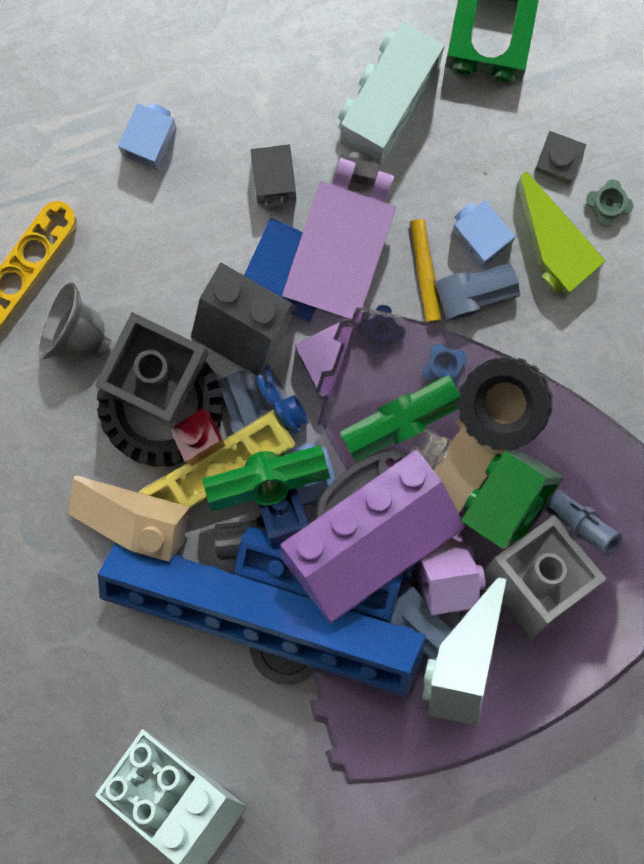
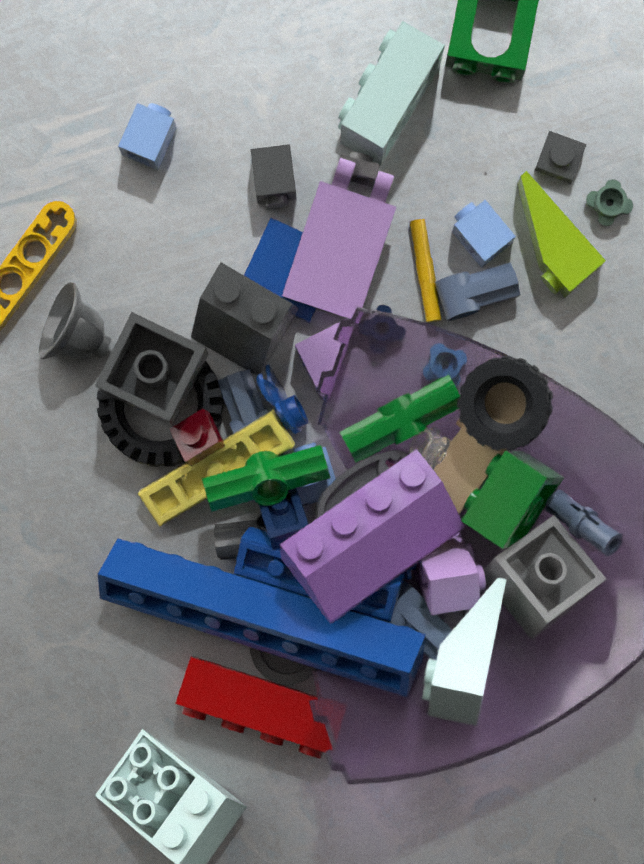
(130, 518): tan slope -> none
(252, 703): none -> red brick

